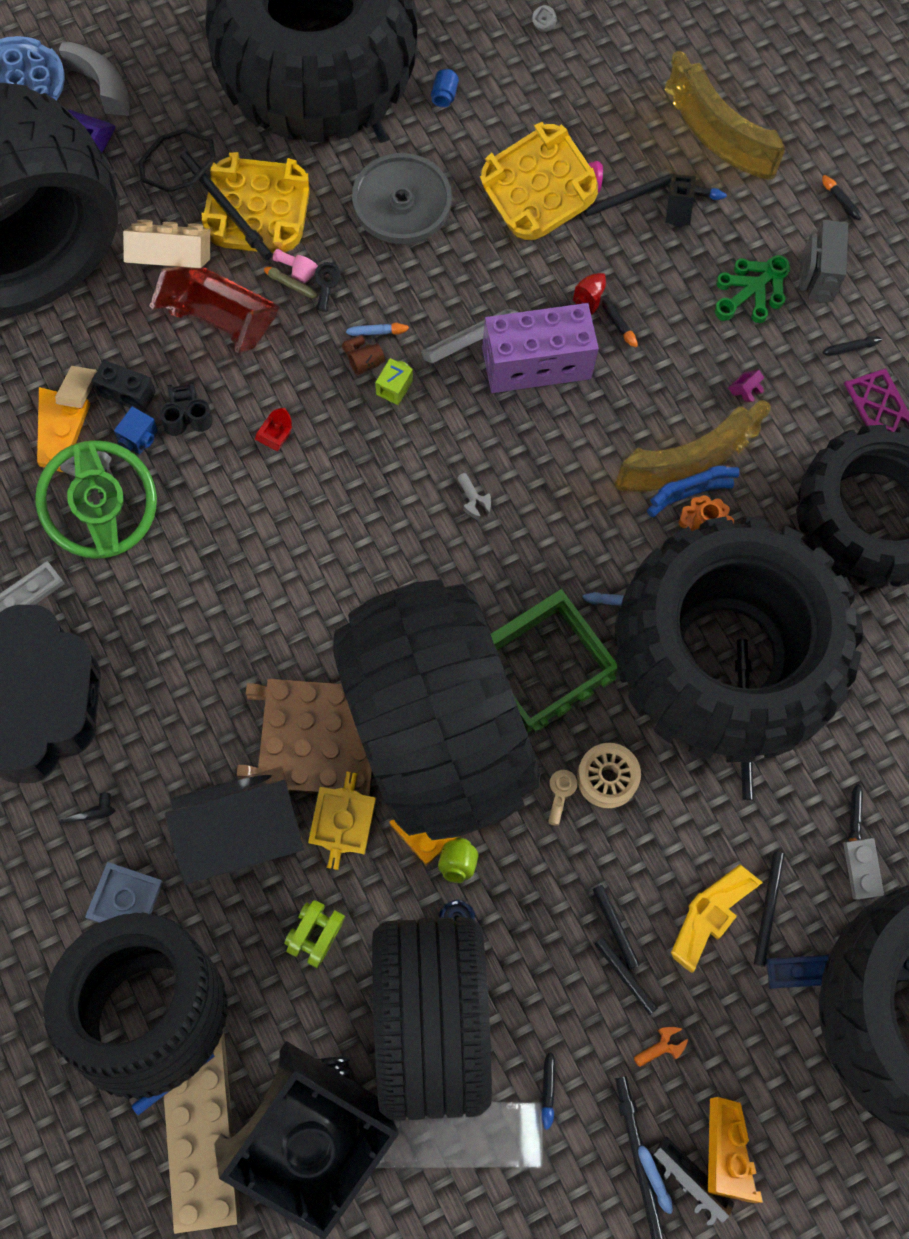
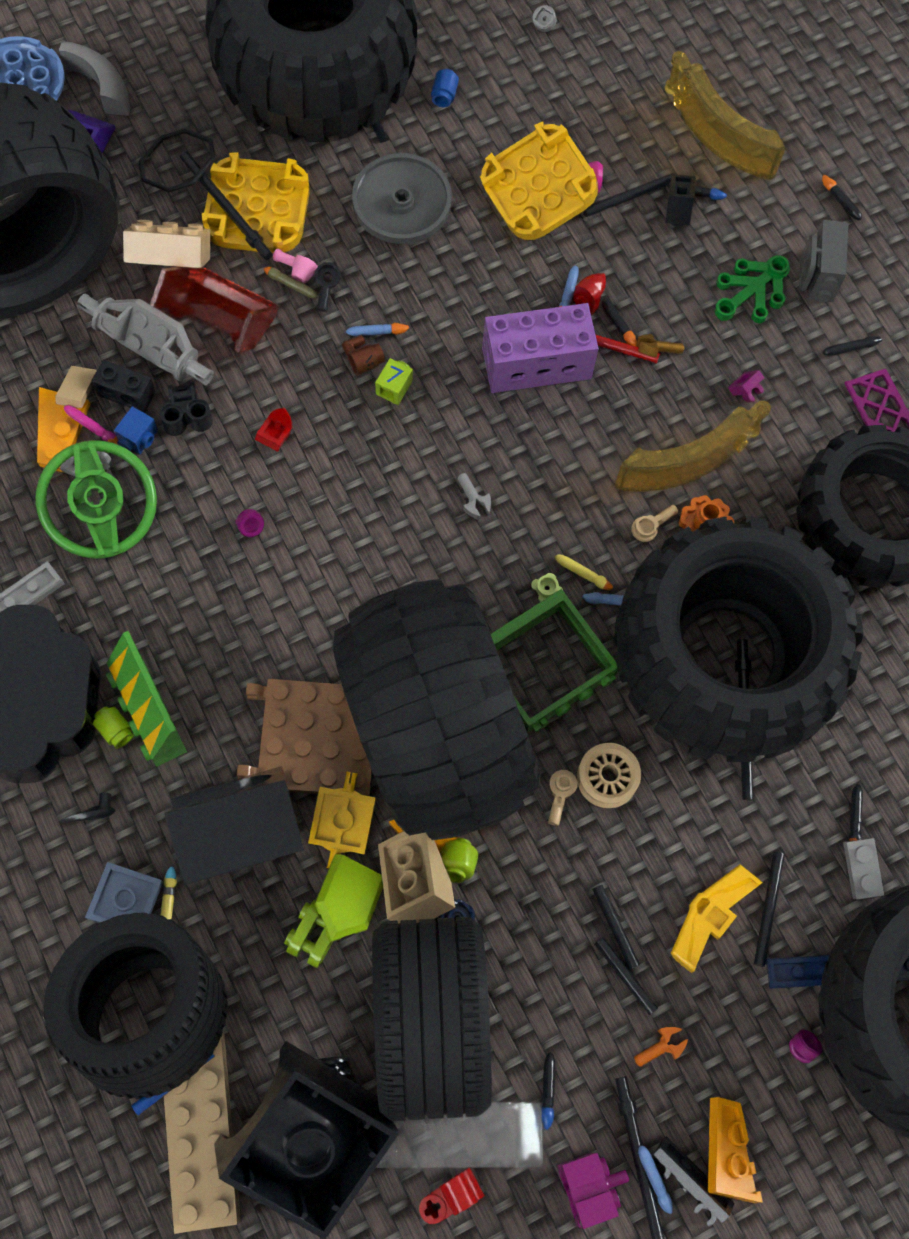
(90, 424): none -> dark pink piece
(113, 727): none -> lime brick
(143, 702): none -> bright green slope
(147, 334): none -> light grey plate
(170, 882): none -> light yellow piece
(250, 523): none -> magenta tile
(348, 897): none -> lime tile
(414, 878): none -> tan slope
(453, 1196): none -> red piece
(458, 340): light grey tile -> none
(546, 580): none -> yellowish green plate
(570, 286): none -> medium blue piece
(589, 1189): none -> magenta brick
(600, 581): none -> light yellow piece
(624, 348): none -> red bar
(646, 527): none -> tan plate
(650, 347): none -> pearl gold bar
(713, 478): blue piece -> none
(805, 1046): none -> magenta tile

